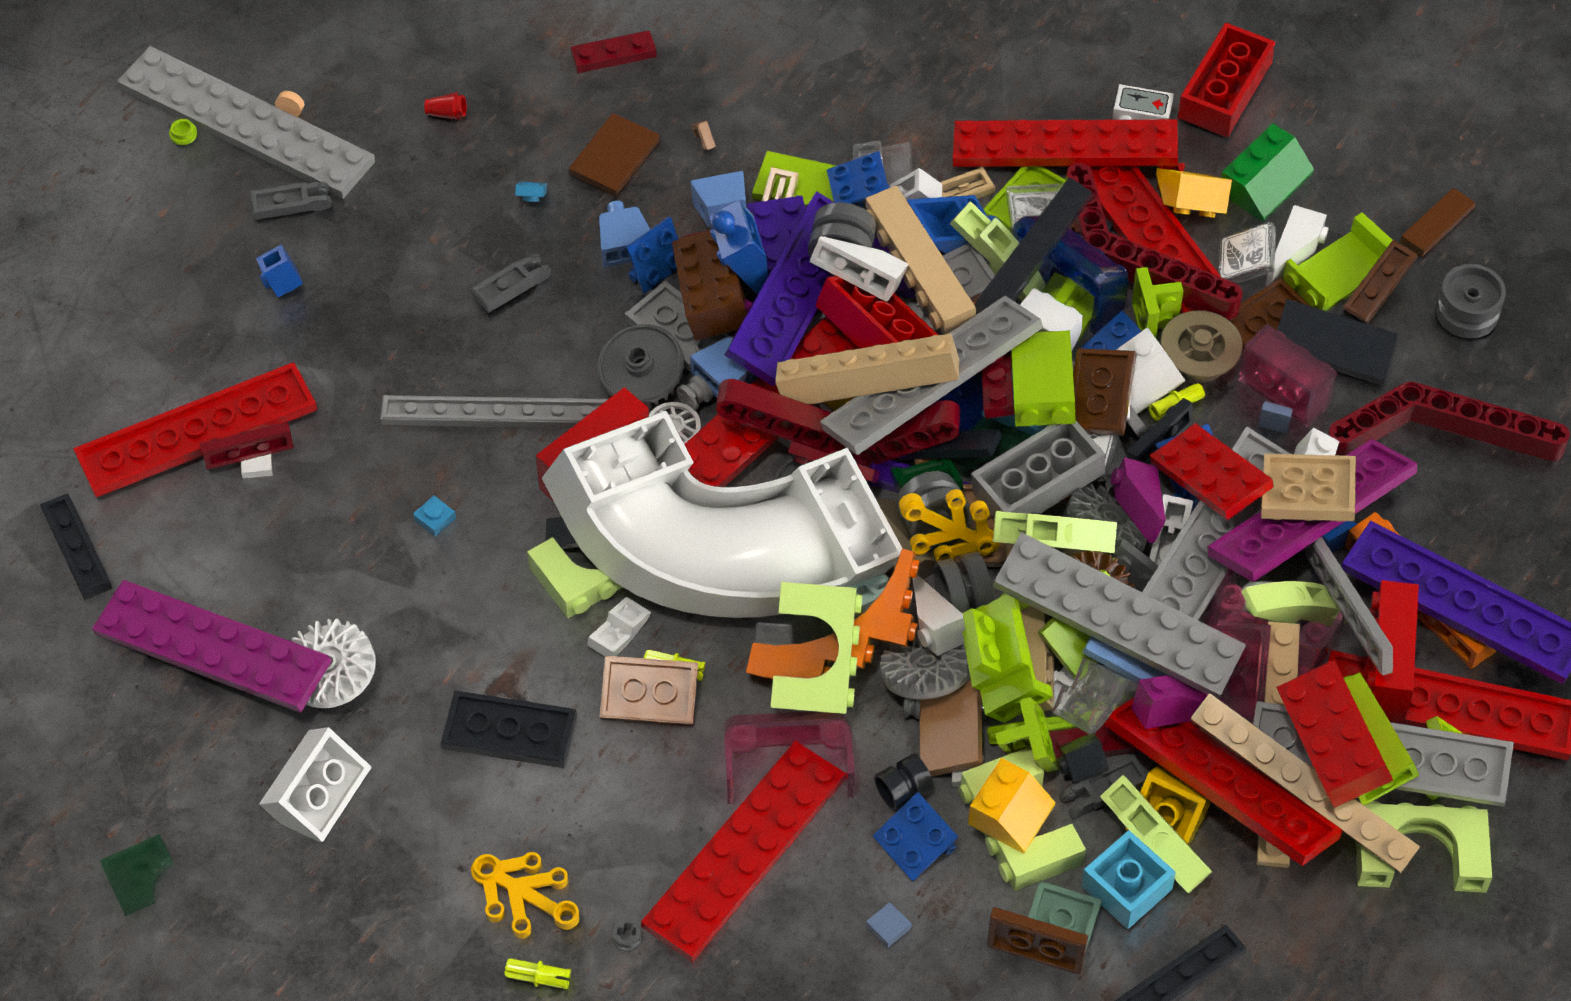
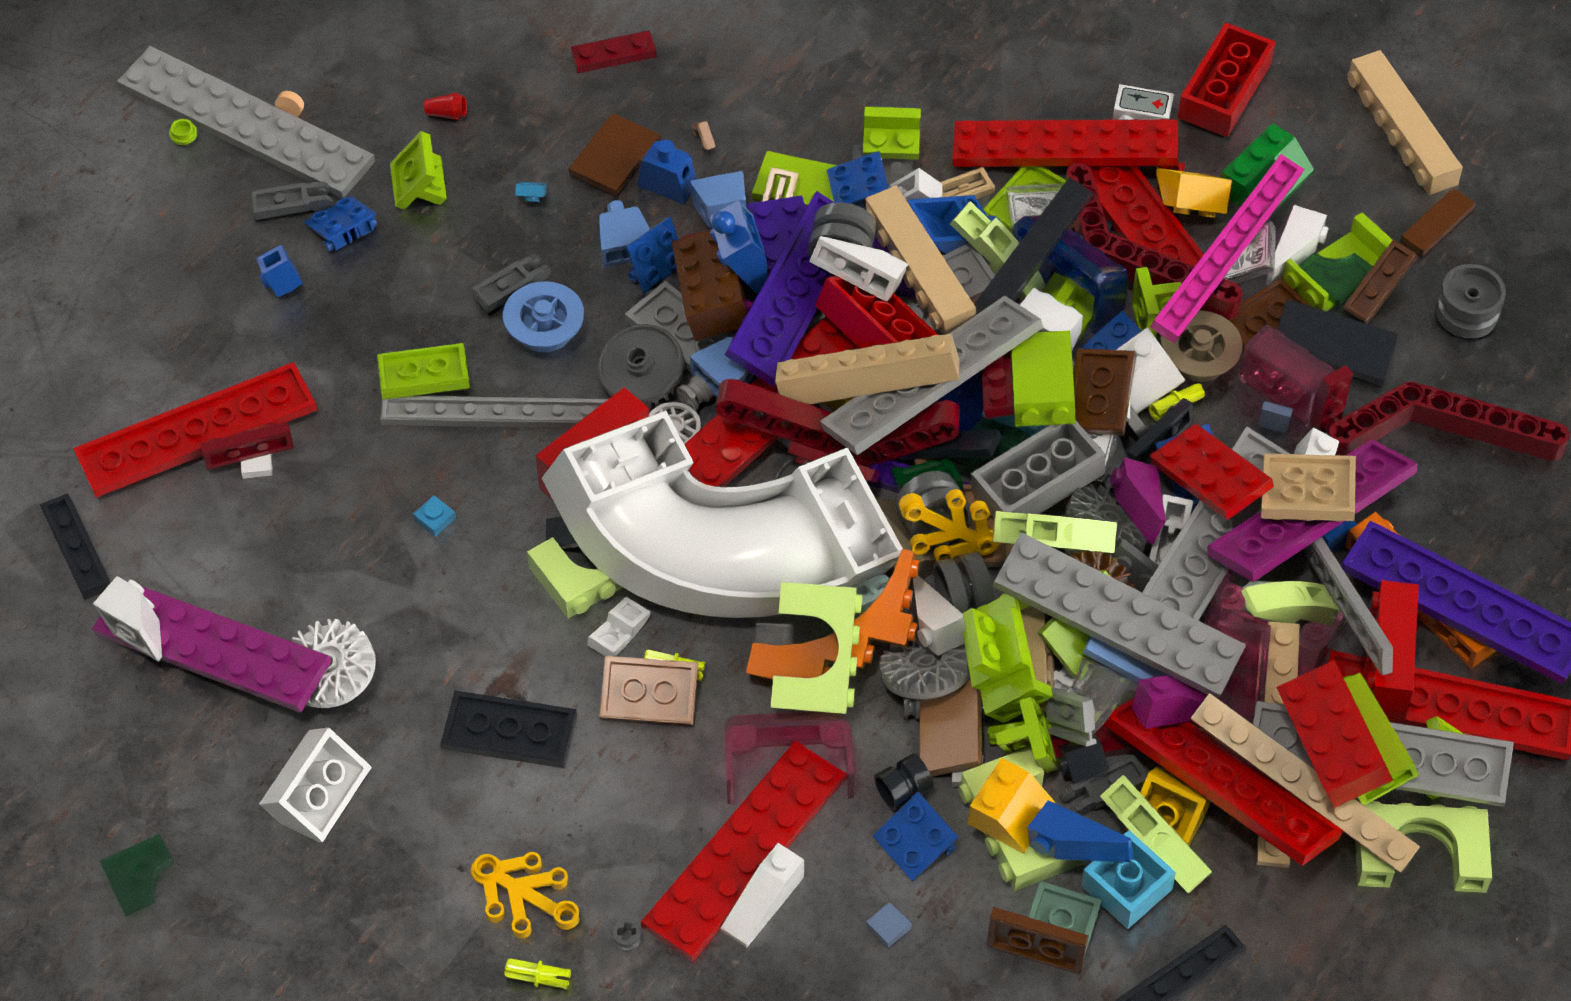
(130, 616): none -> white slope
(339, 219): none -> blue hinge
(418, 173): none -> lime bracket
(423, 371): none -> lime tile
(543, 315): none -> medium blue wheel
(667, 172): none -> blue torso
(764, 894): none -> white slope
(892, 132): none -> lime bracket
(1071, 717): none -> light grey plate
(1075, 837): none -> blue slope
(1226, 249): none -> dark pink plate
(1332, 399): none -> dark red plate
(1336, 276): none -> clear green tile
(1404, 122): none -> tan brick

